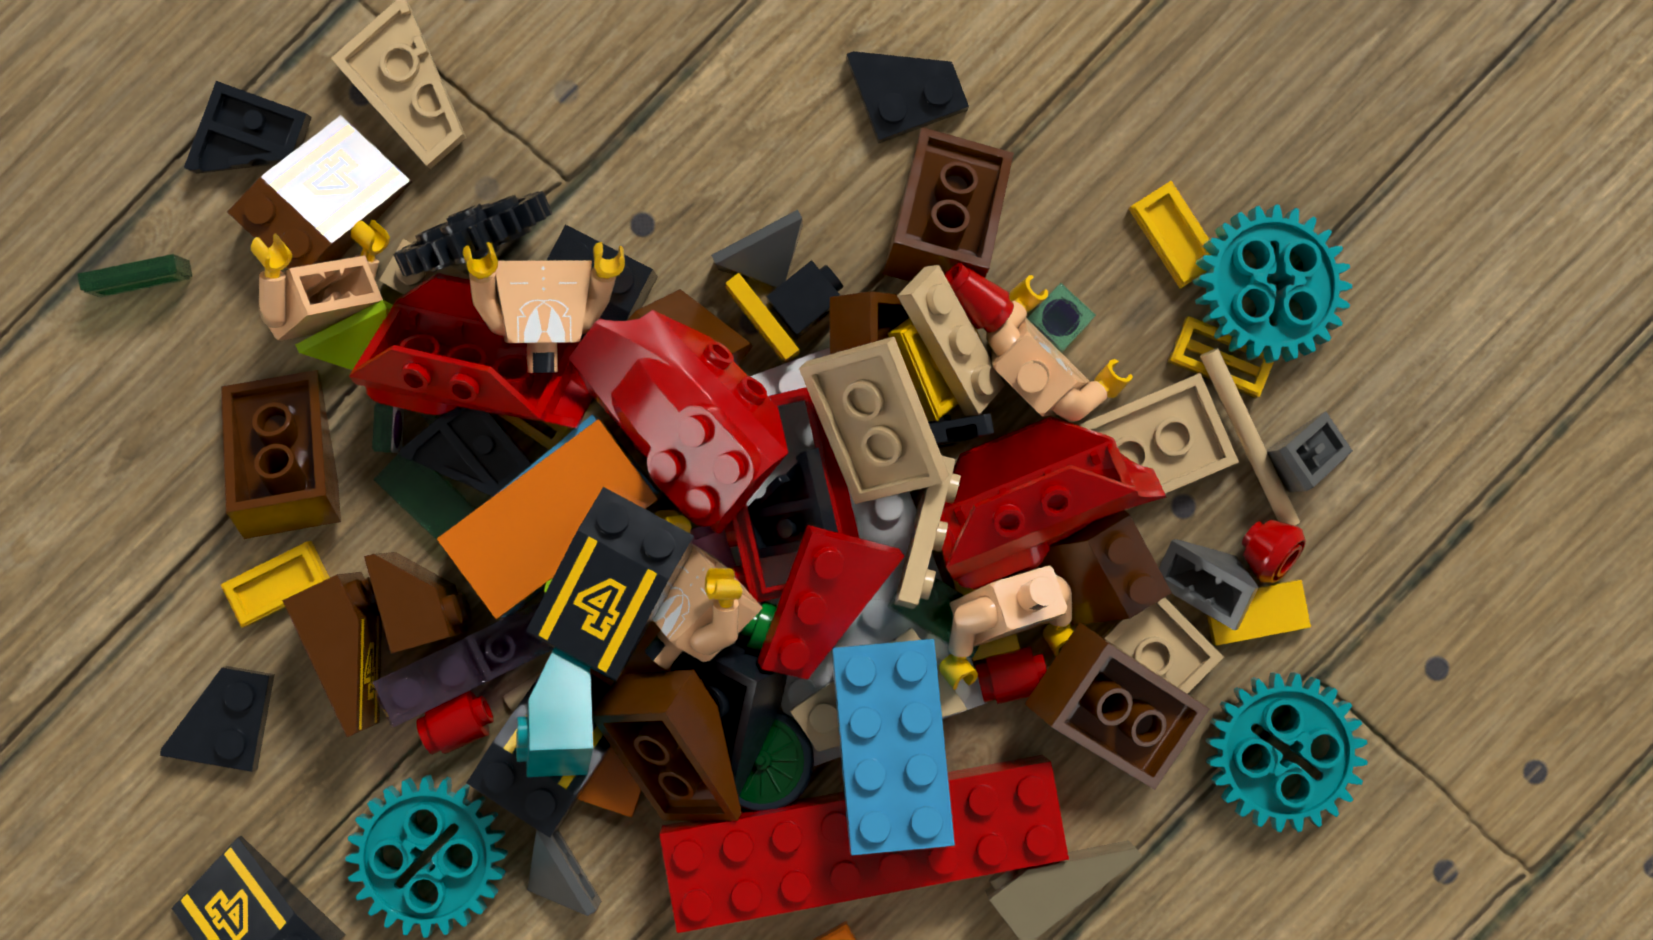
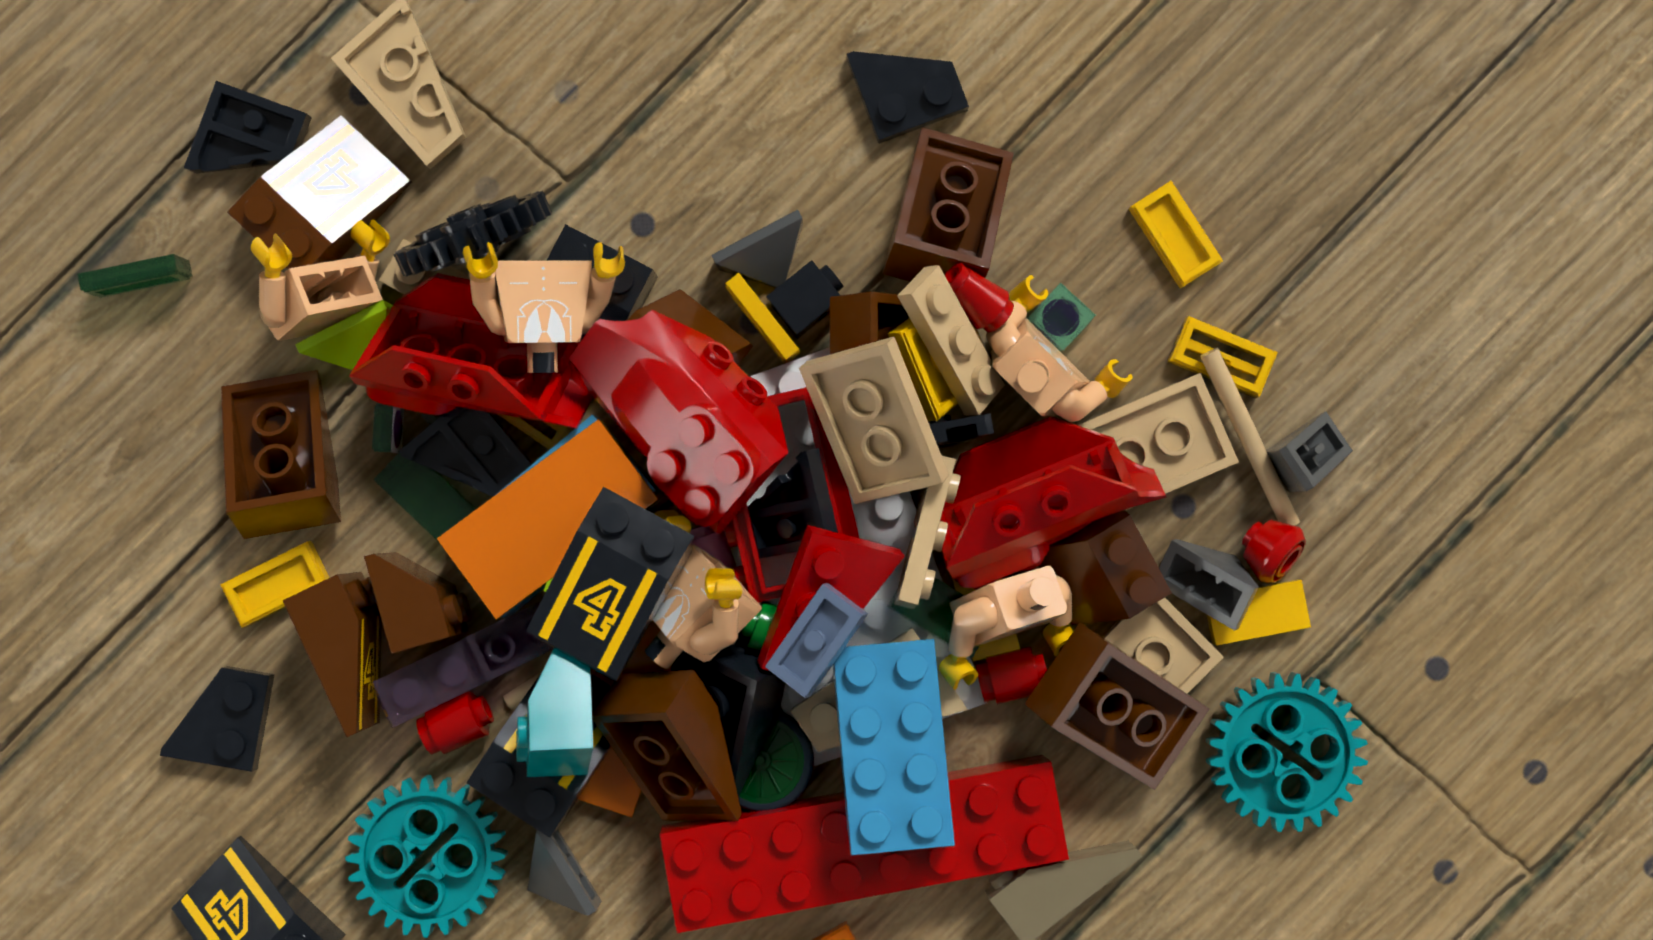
(816, 640): none -> sand blue plate
(1314, 288): teal gear -> none

